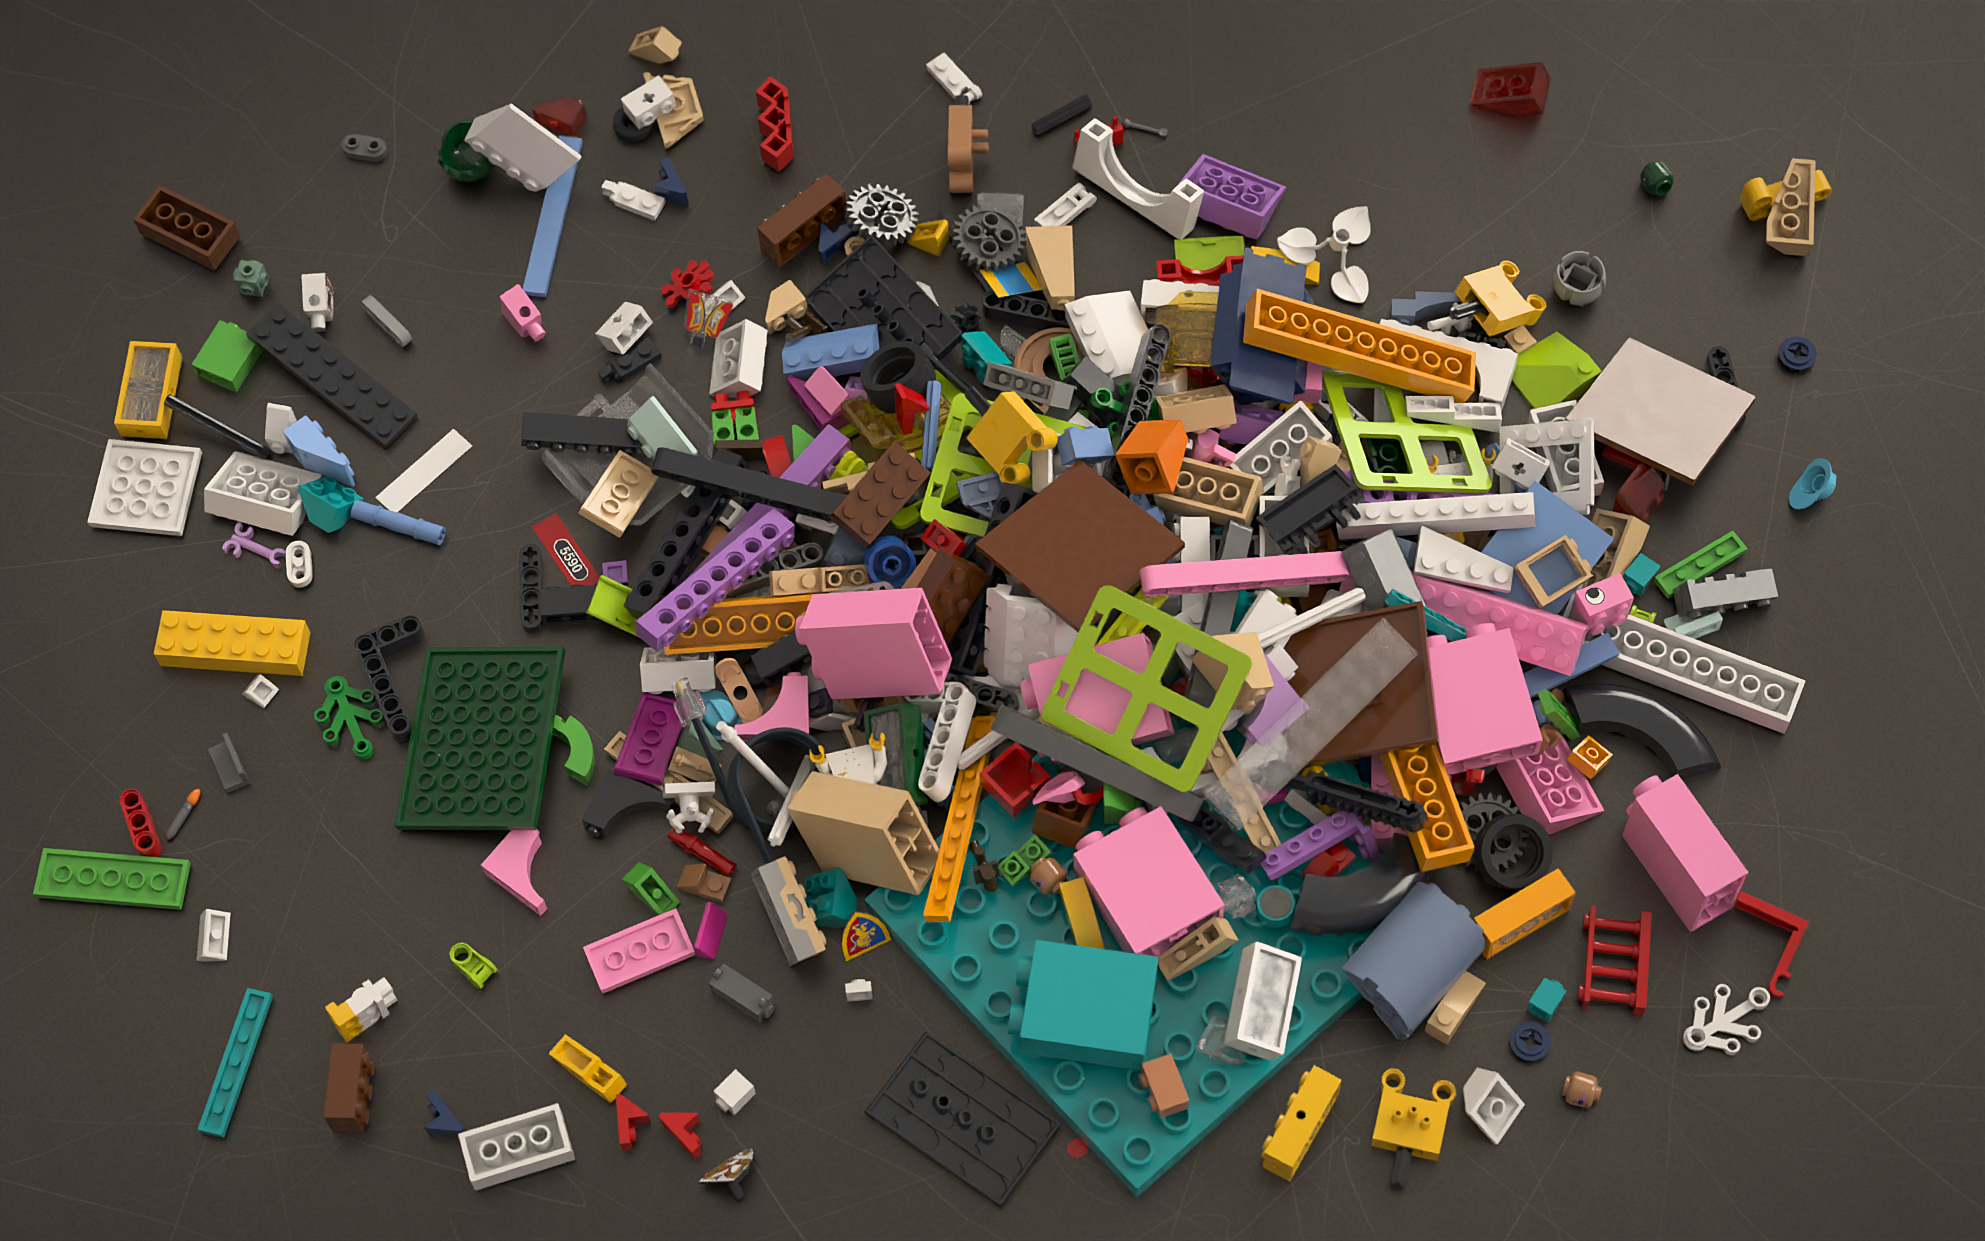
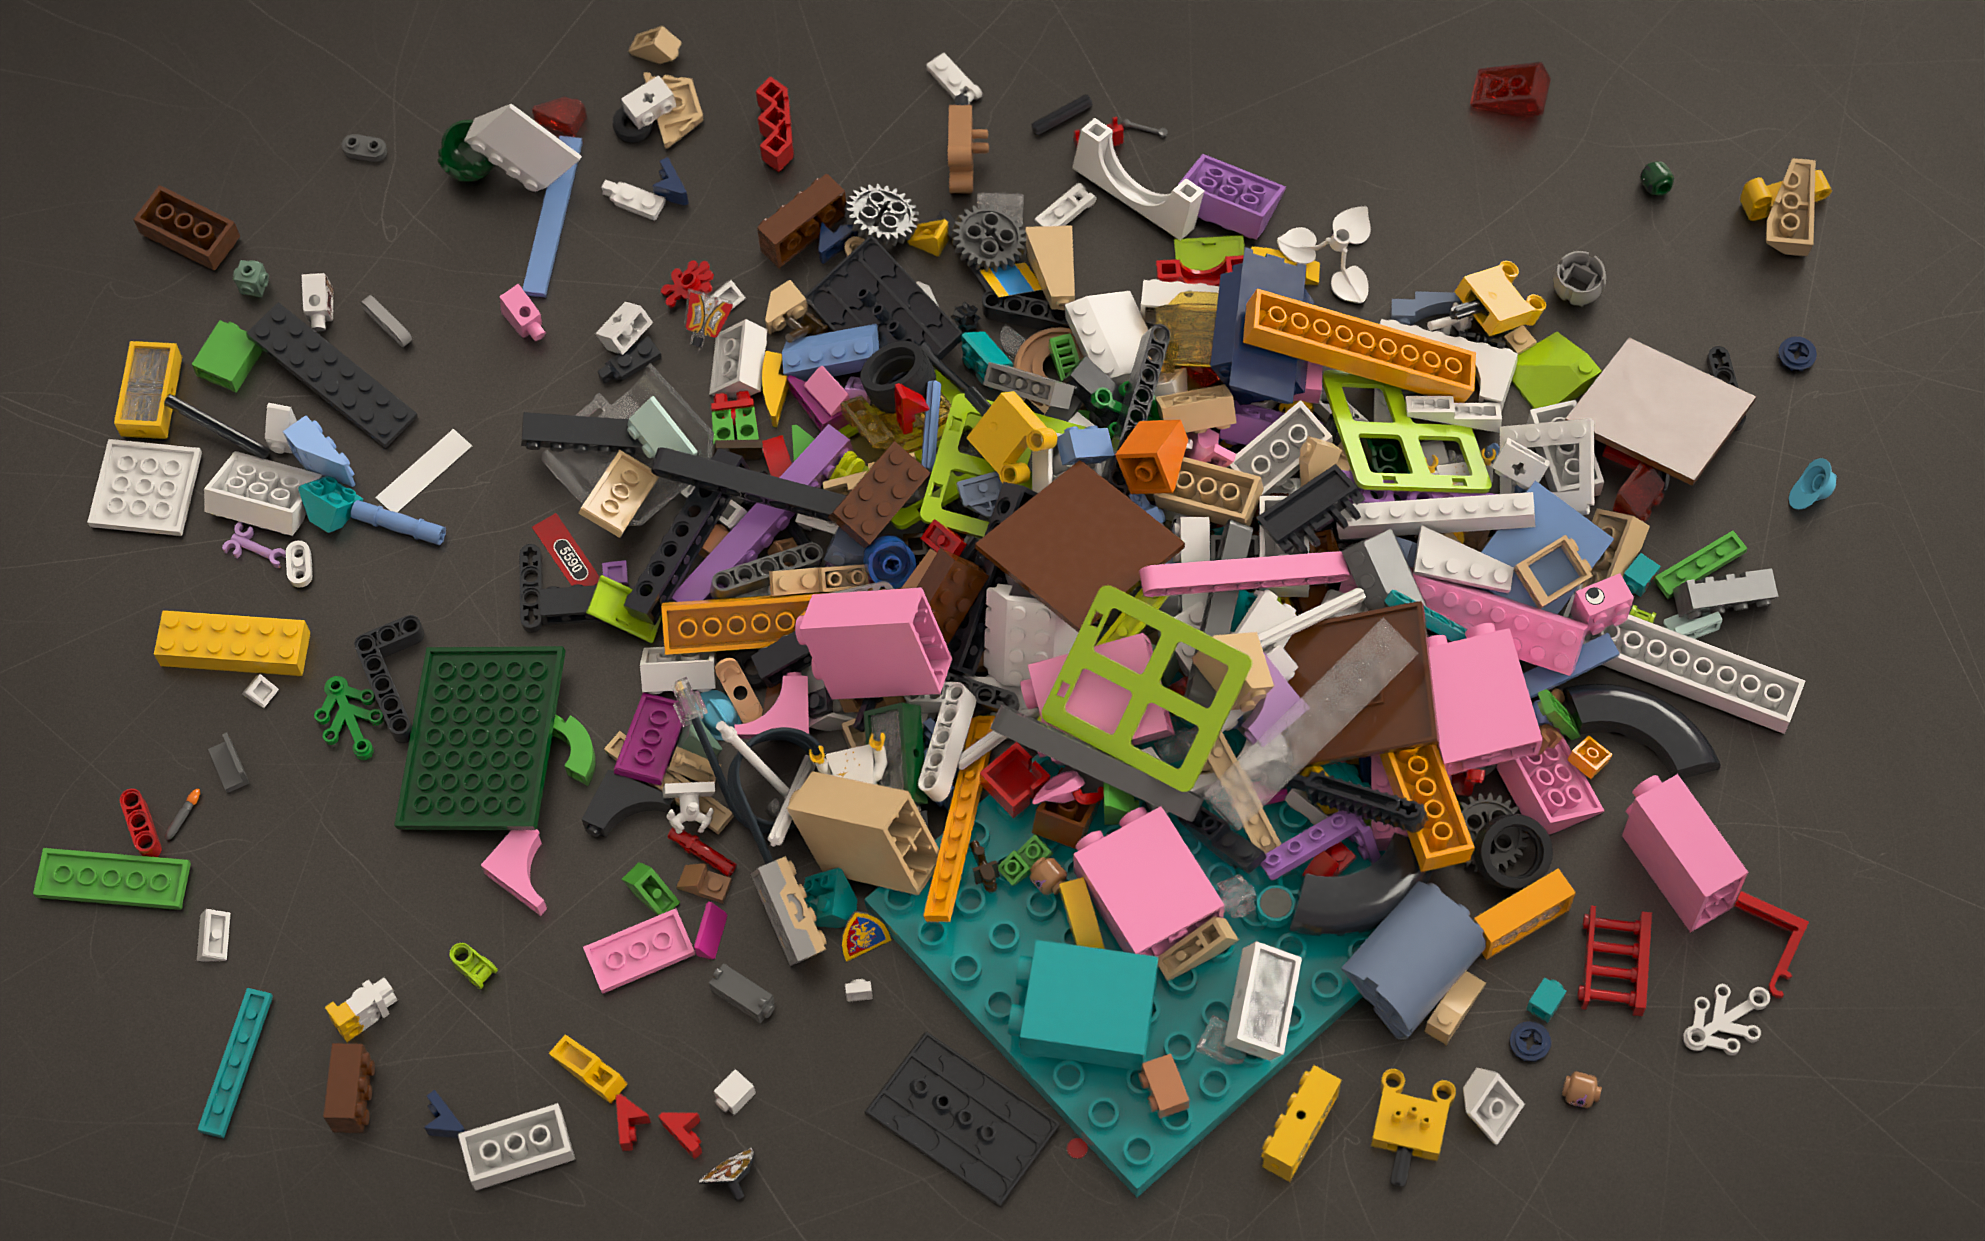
(668, 610): medium lavender brick -> none
(774, 385): none -> yellow slope
(1288, 481): white plate -> none

